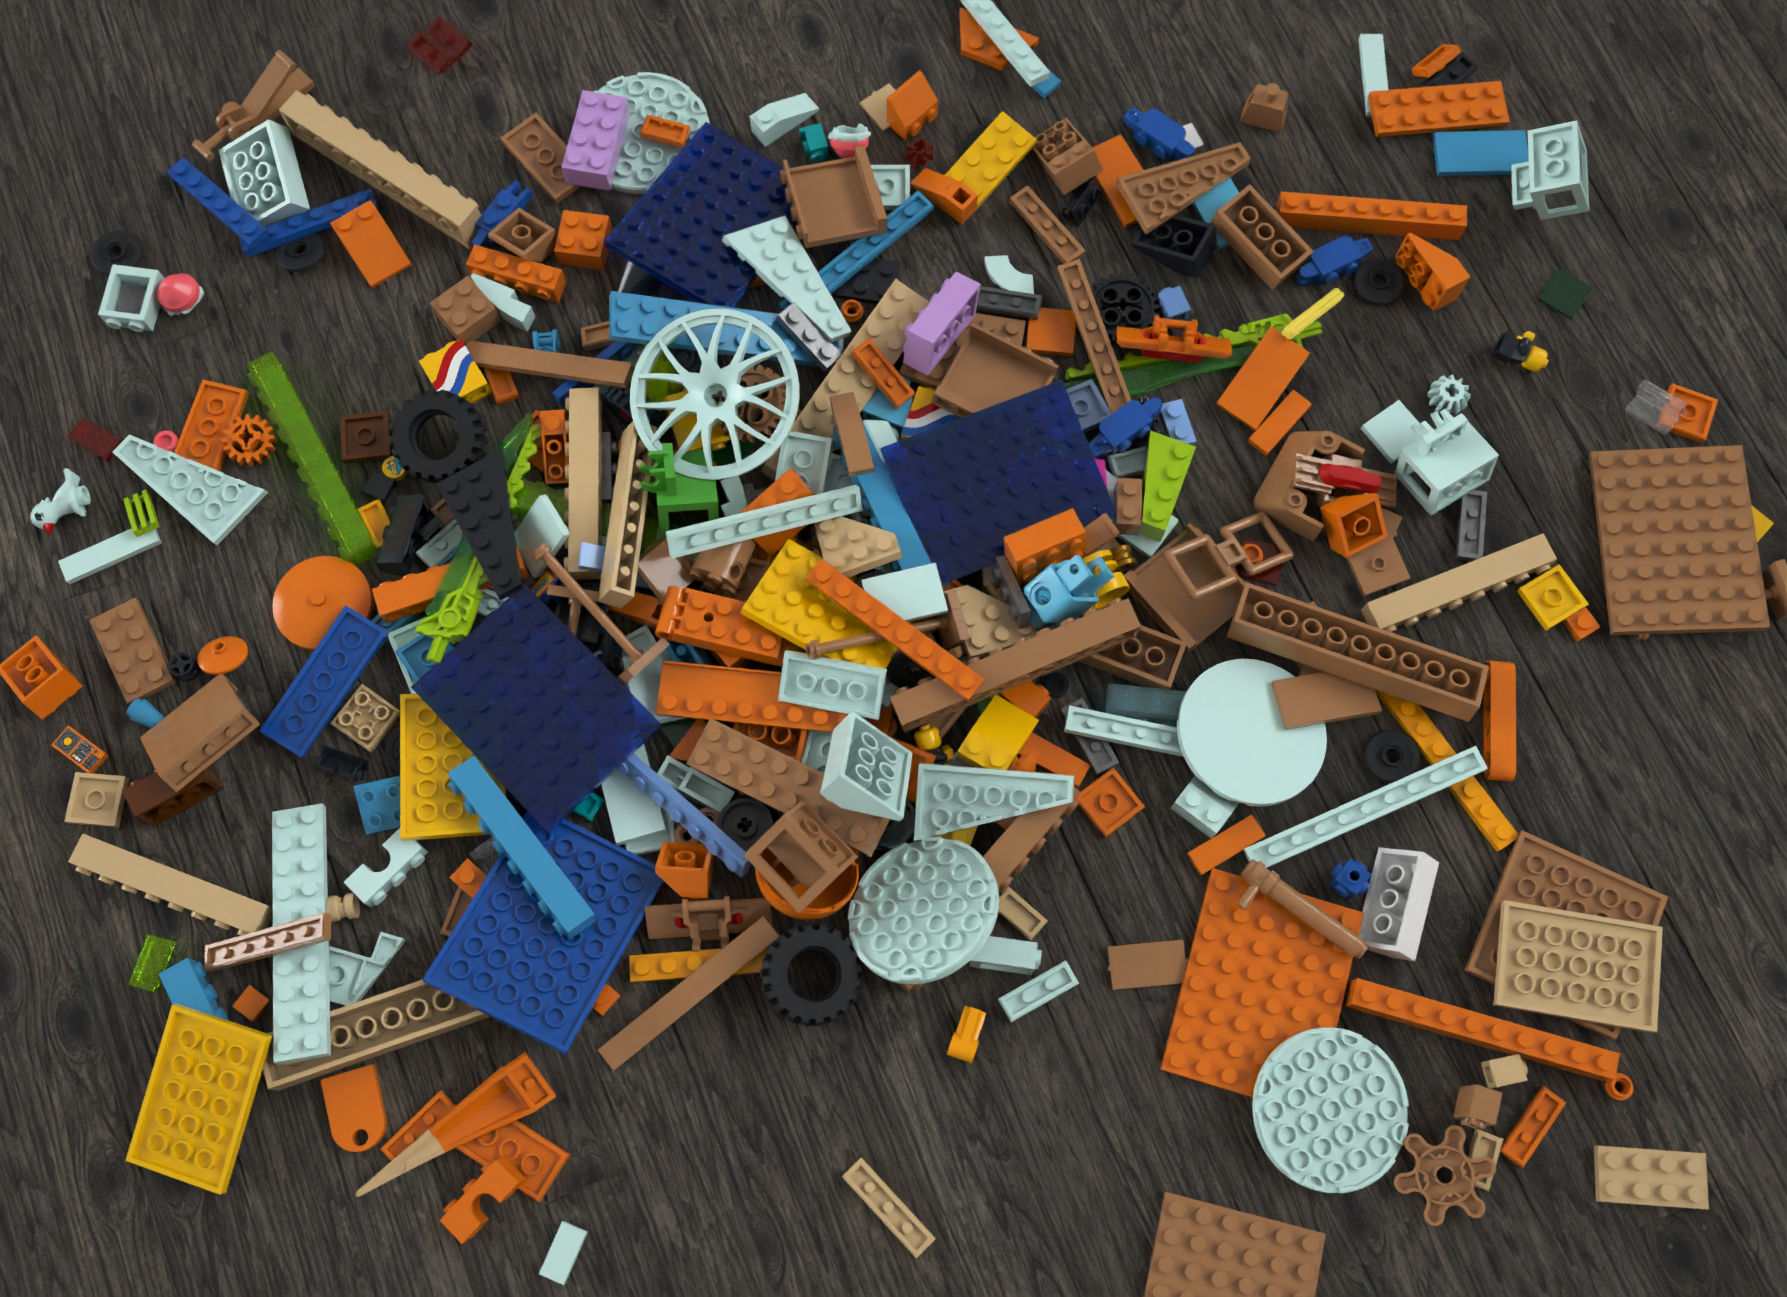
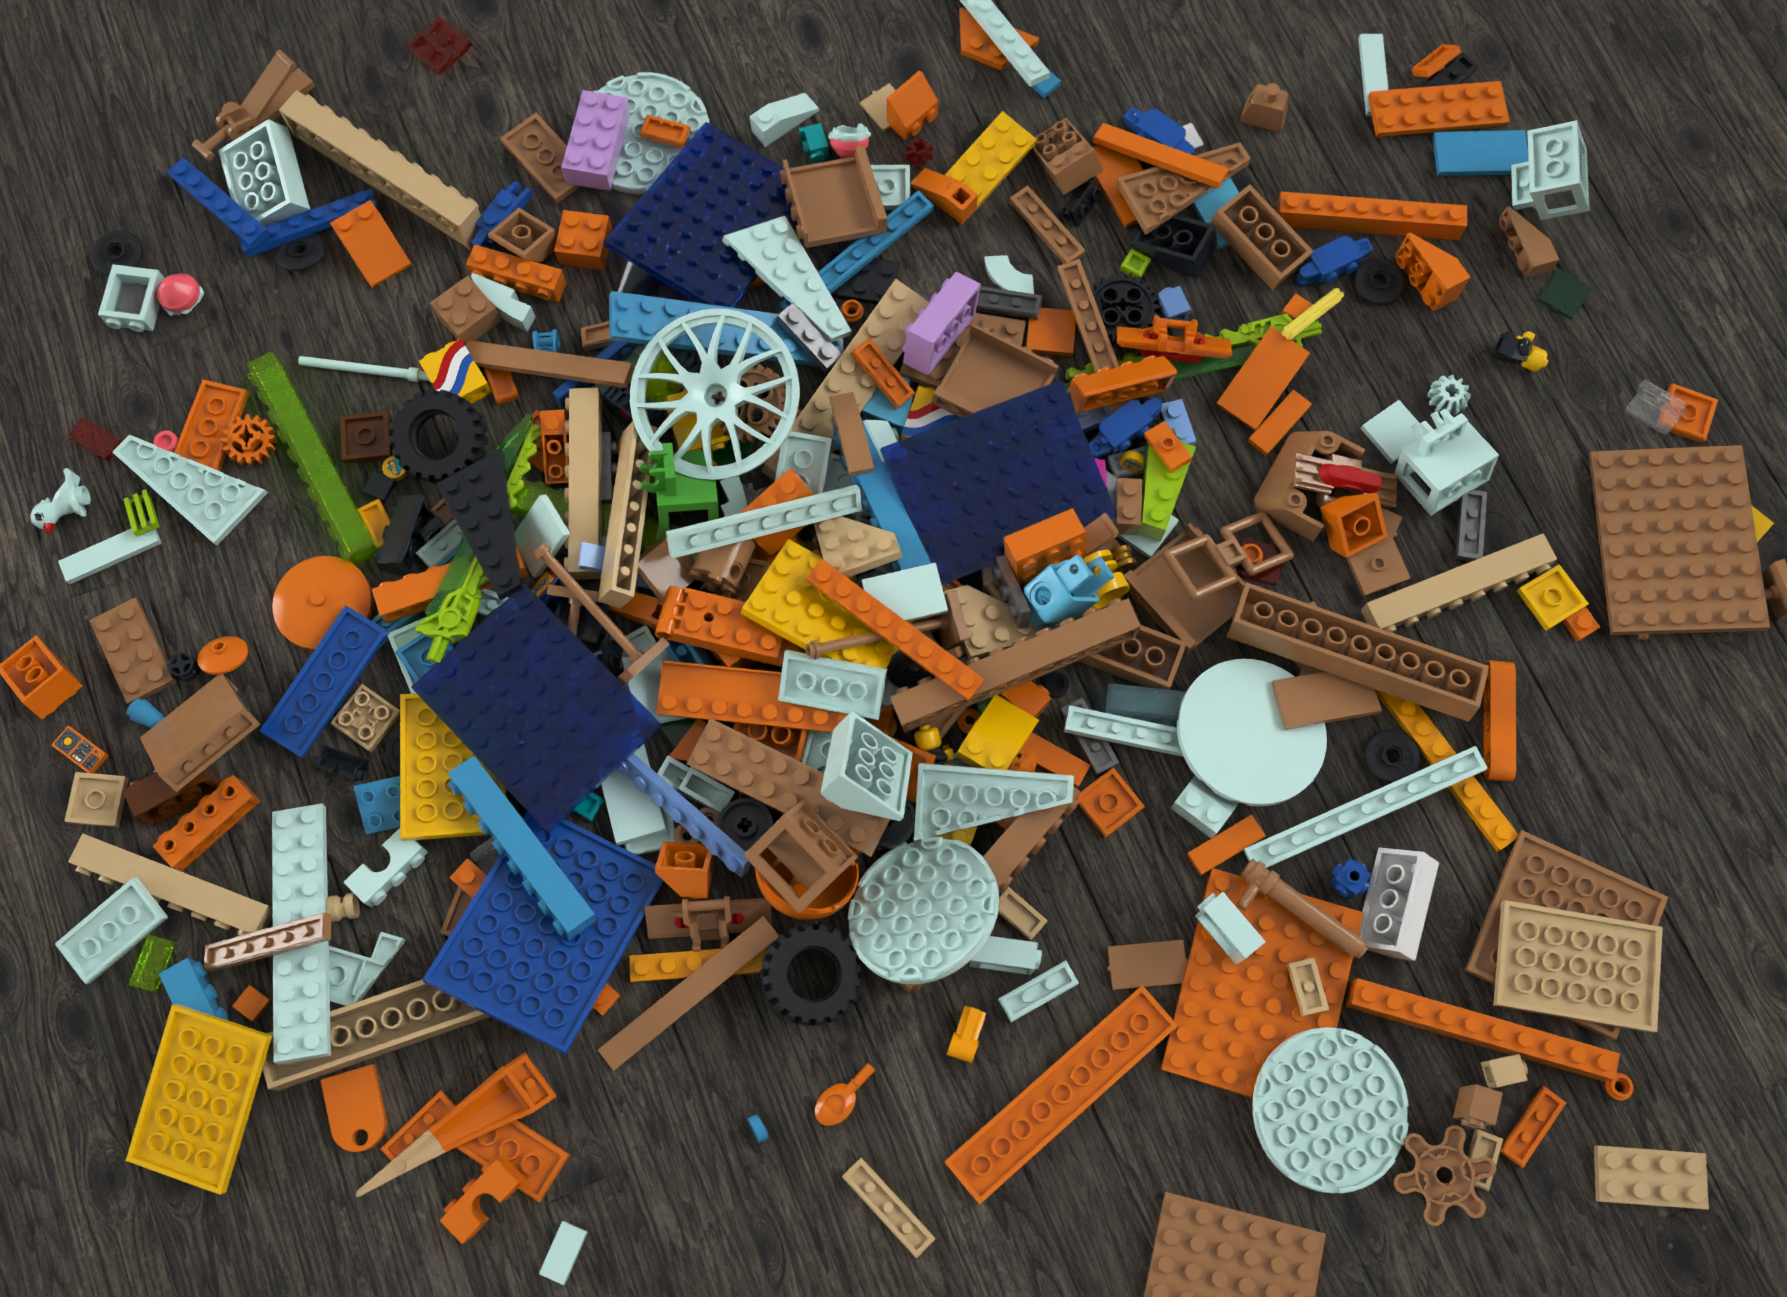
(111, 930): none -> light aqua tile
(206, 823): none -> orange brick
(412, 374): none -> light aqua bar
(758, 1128): none -> dark azure tile
(839, 1100): none -> orange piece
(963, 726): none -> orange plate
(1060, 1094): none -> orange plate
(1121, 383): none -> orange slope
(1132, 461): none -> yellow tile
(1135, 264): none -> lime tile
(1161, 155): none -> orange tile
(1167, 447): none -> orange plate
(1228, 927): none -> light aqua window
(1296, 306): none -> orange tile
(1308, 987): none -> tan plate
(1531, 247): none -> medium nougat slope

